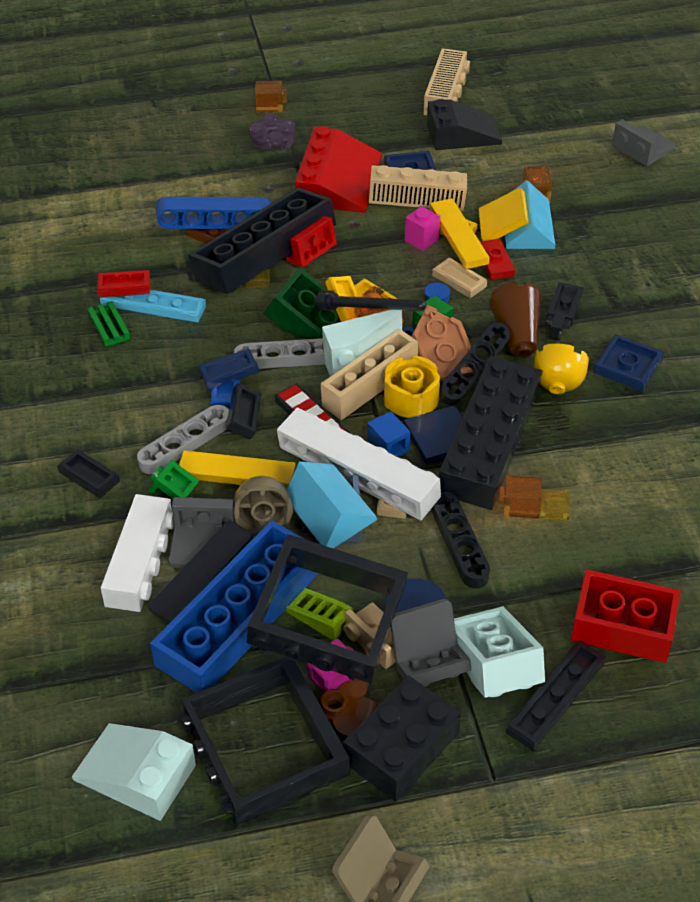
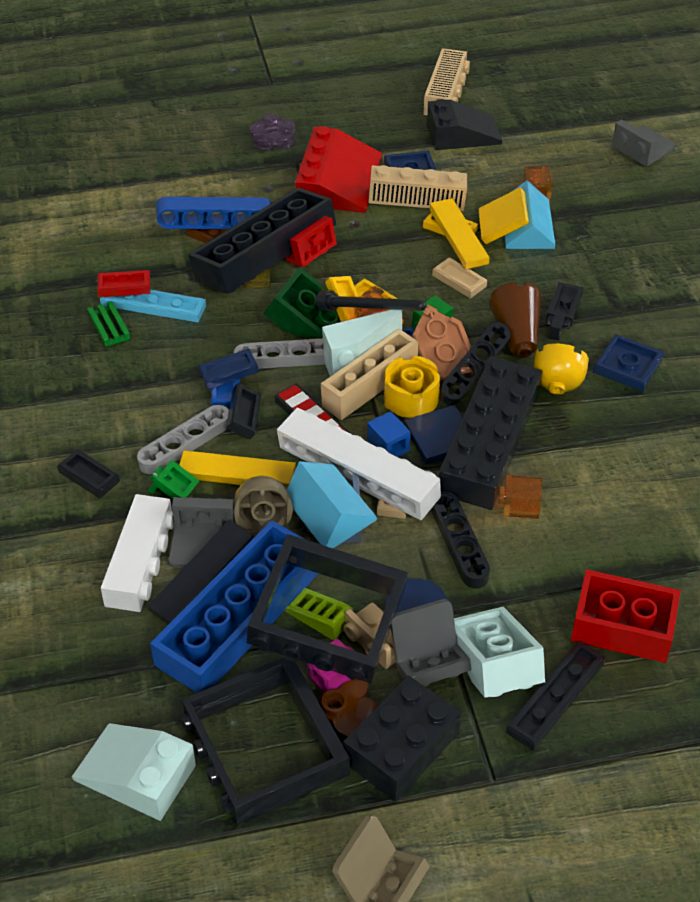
(270, 96): clear orange brick -> none
(422, 228): dark pink brick -> none
(439, 290): blue tile -> none
(499, 261): red plate -> none
(555, 505): clear yellow tile -> none

